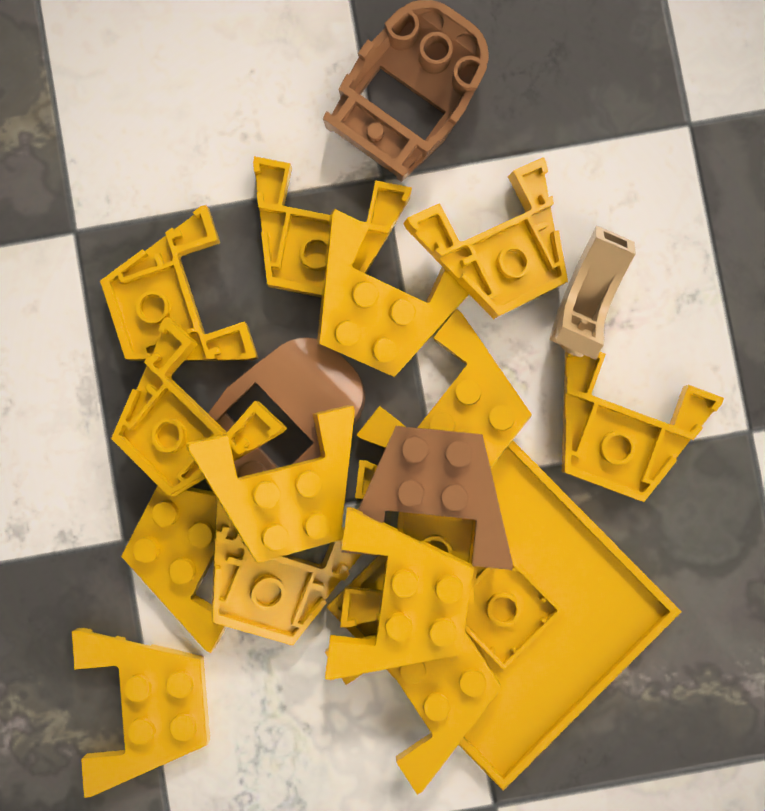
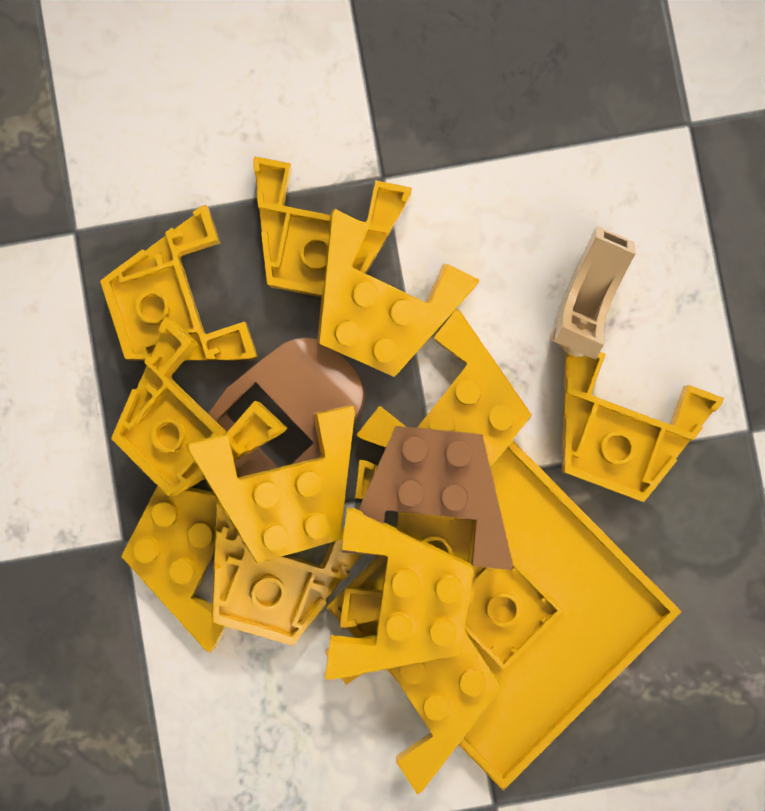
(160, 706): yellow wing -> none
(430, 54): medium nougat slope -> none
(508, 261): yellow wing -> none

